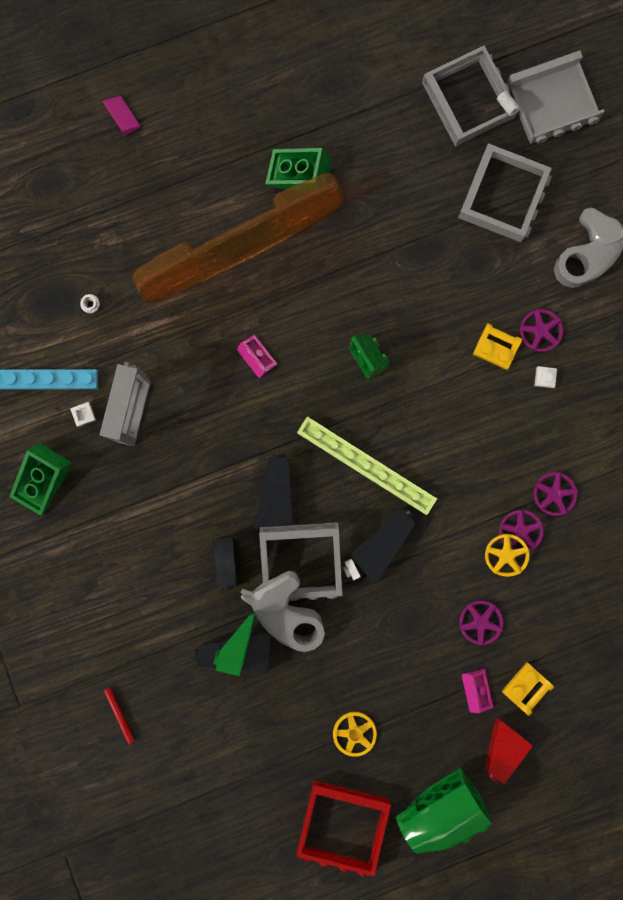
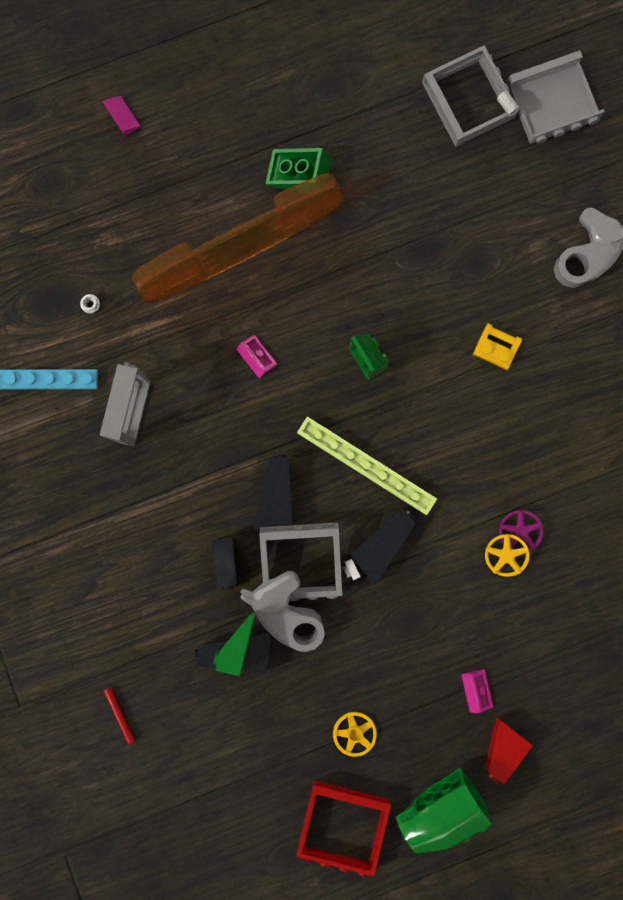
(39, 478): green slope -> none
(83, 414): white plate -> none
(481, 622): magenta wheel -> none
(493, 224): light grey window -> none
(522, 684): yellow plate -> none
(541, 330): magenta wheel -> none
(545, 377): white plate -> none
(555, 494): magenta wheel -> none

